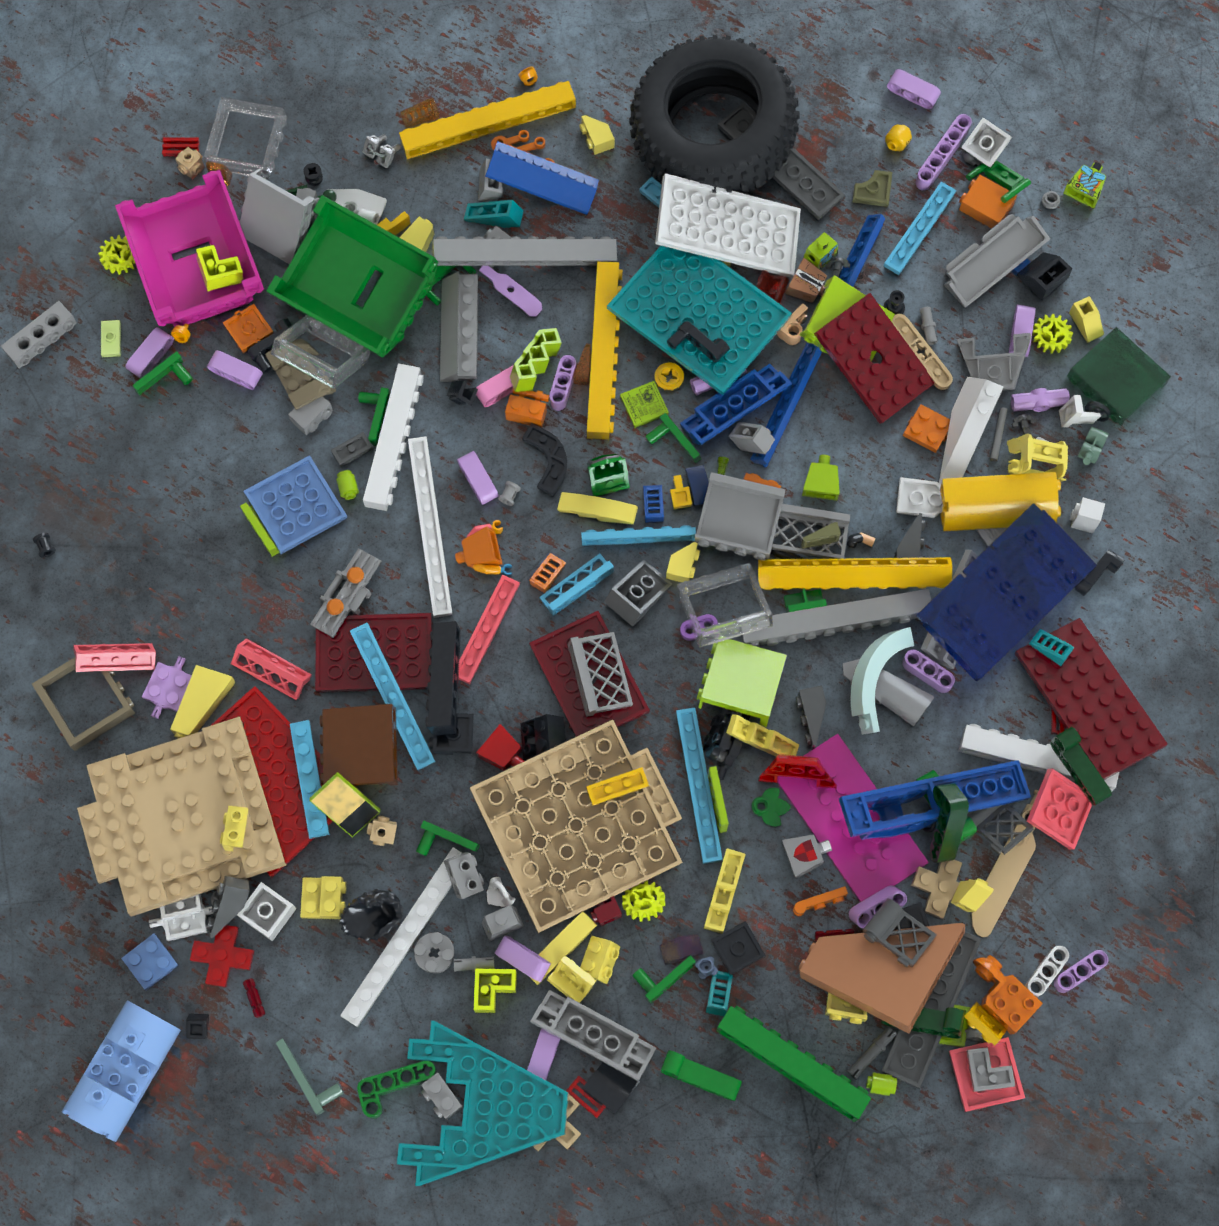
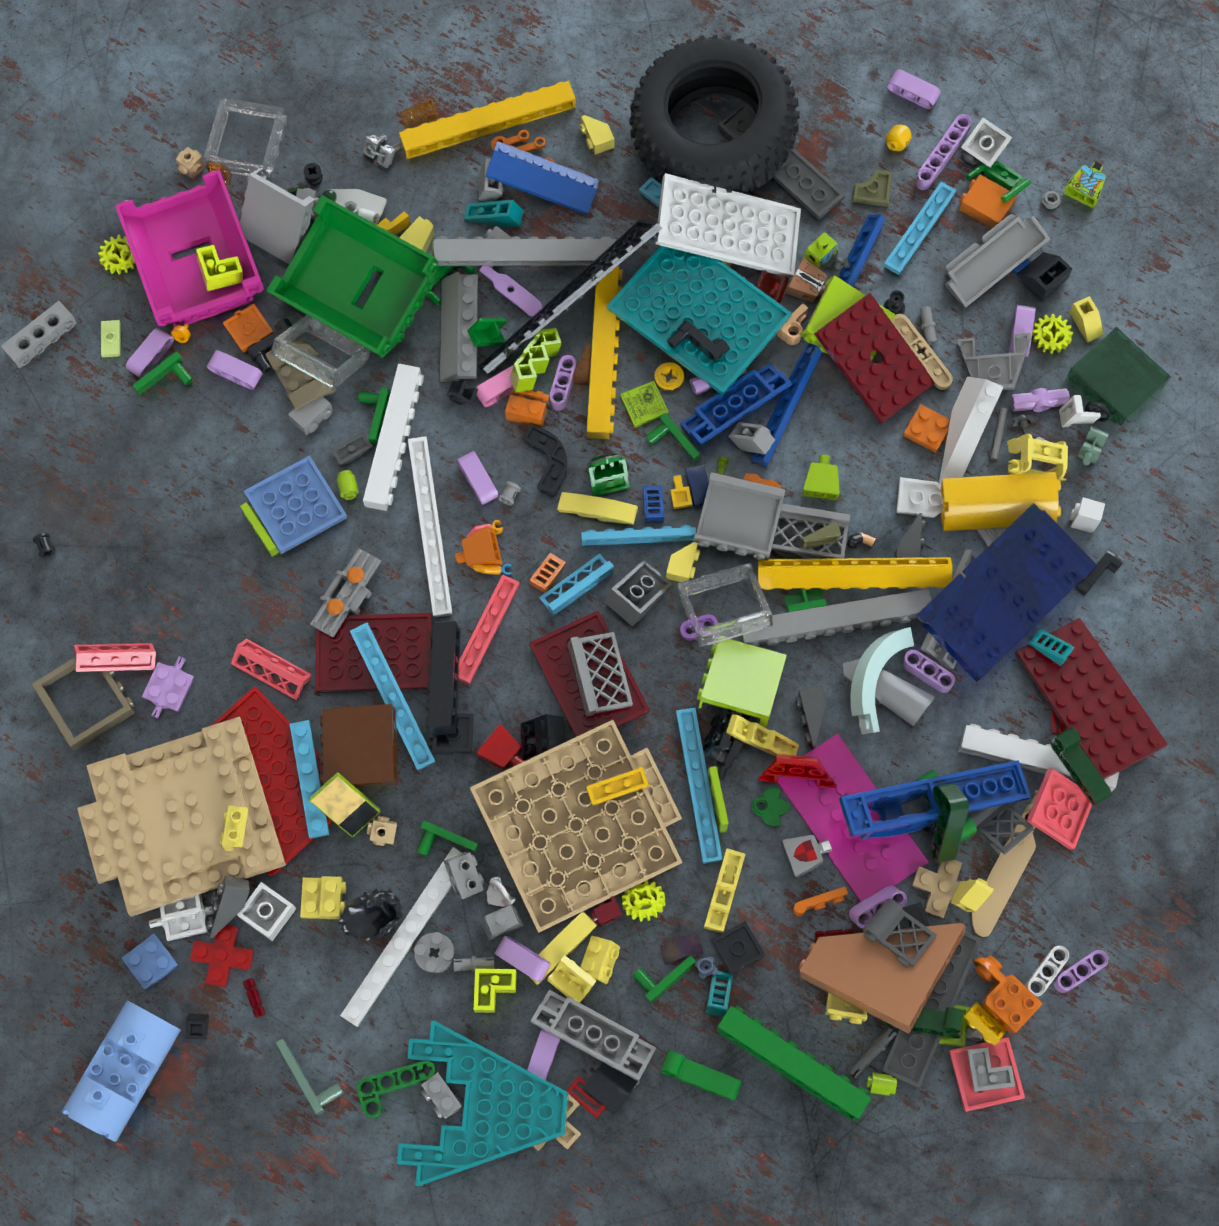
(179, 143): red tile -> none
(200, 700): light yellow slope -> none
(487, 332): none -> green panel
(528, 73): light orange tile -> none
(575, 290): none -> black wing

